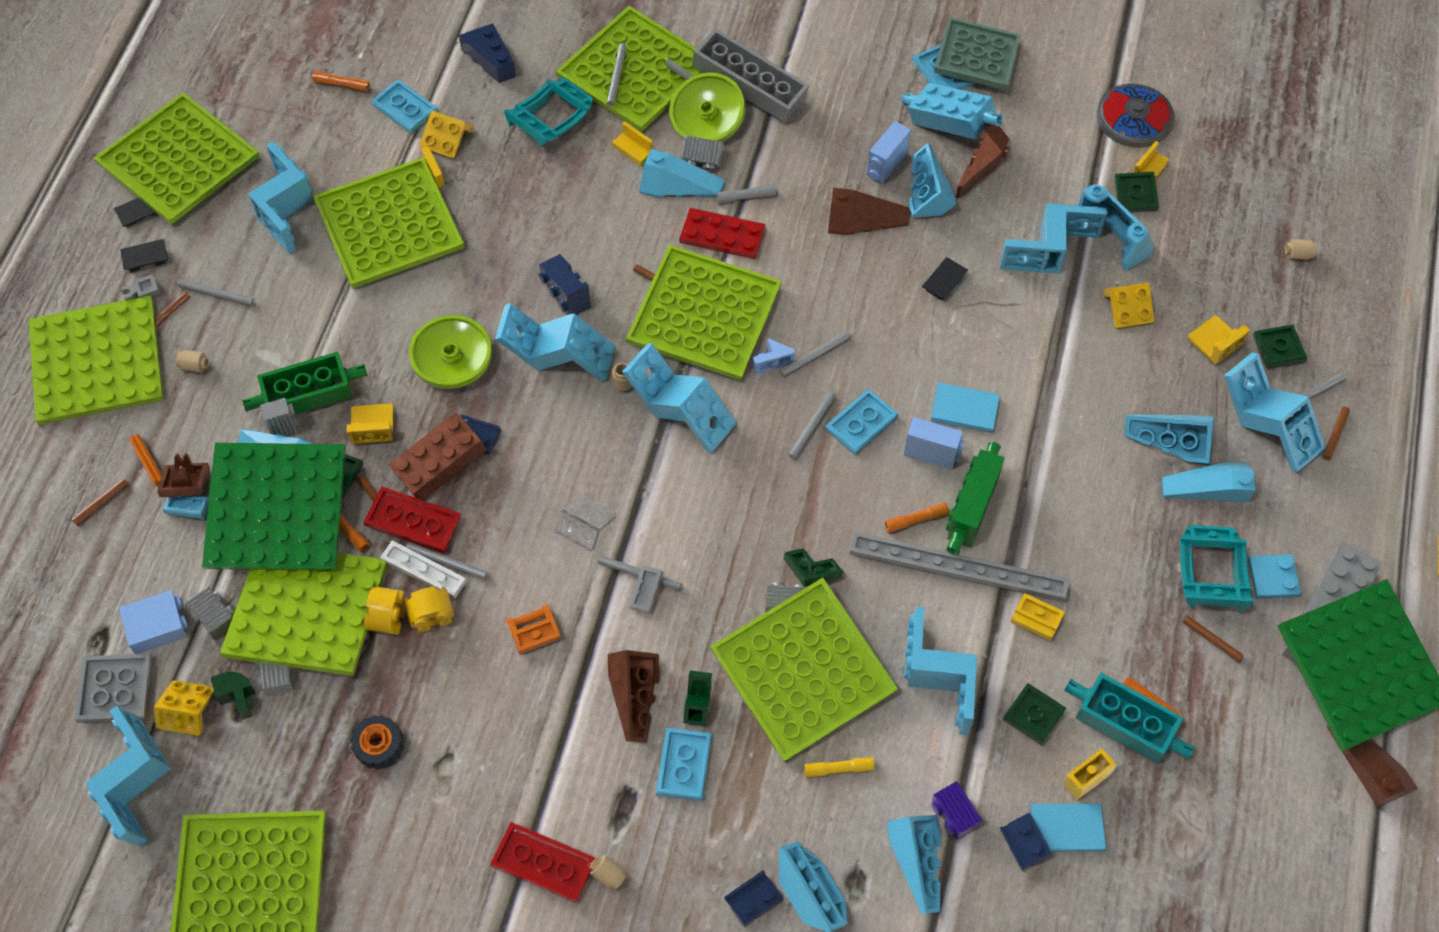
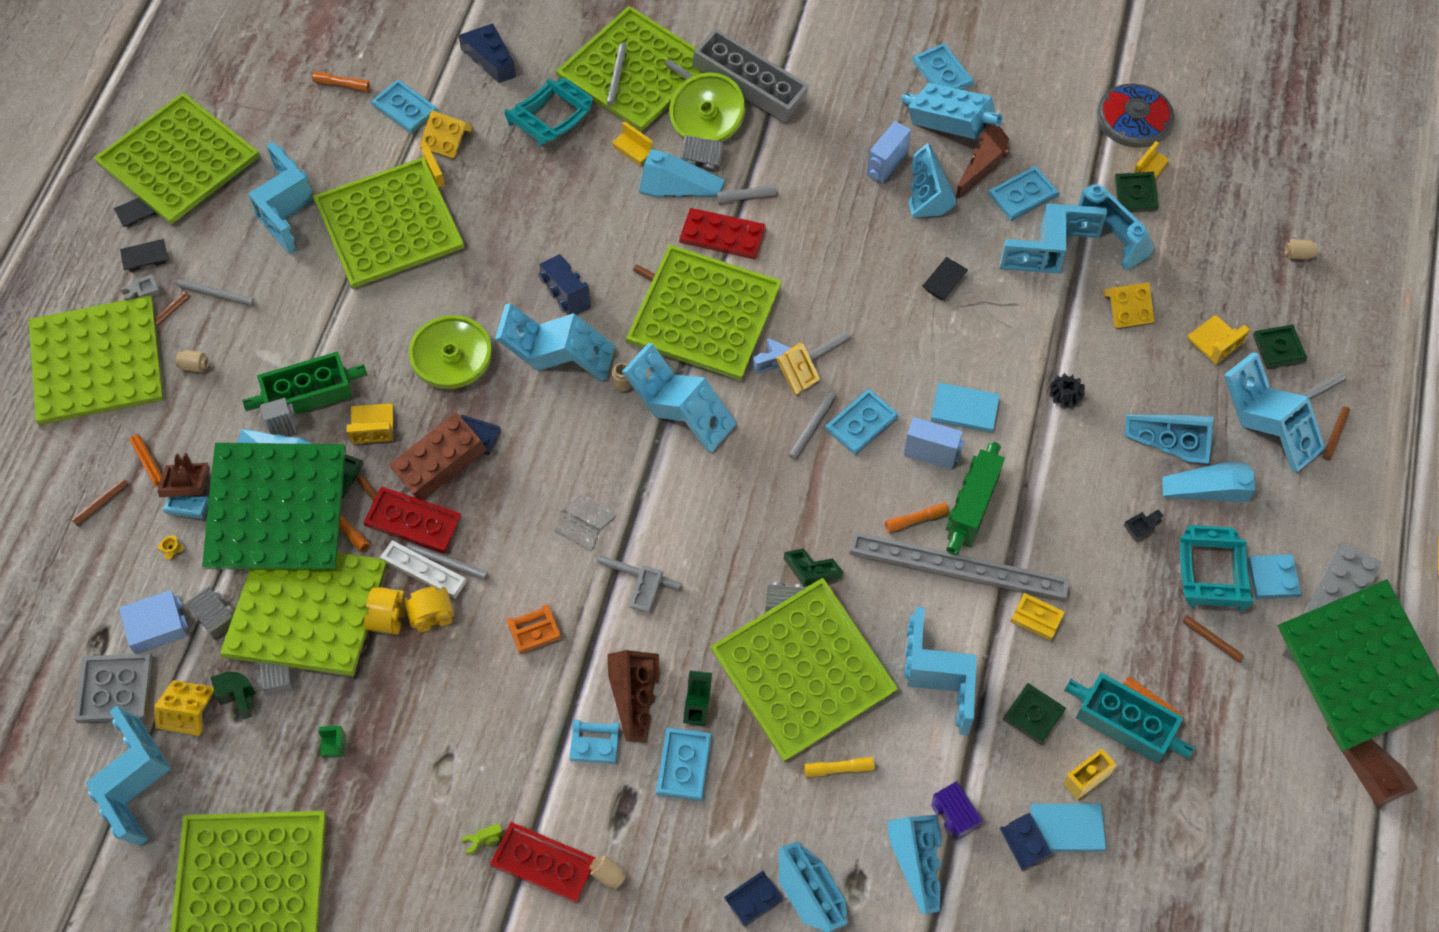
(166, 543): none -> yellow plate
(332, 741): none -> green panel
(368, 732): black wheel -> none
(488, 836): none -> lime plate
(594, 749): none -> medium azure plate
(798, 368): none -> yellow plate
(860, 211): copper wedge -> none
(977, 53): sand green plate -> none
(1023, 193): none -> medium azure tile
(1067, 390): none -> black gear
(1142, 526): none -> black plate

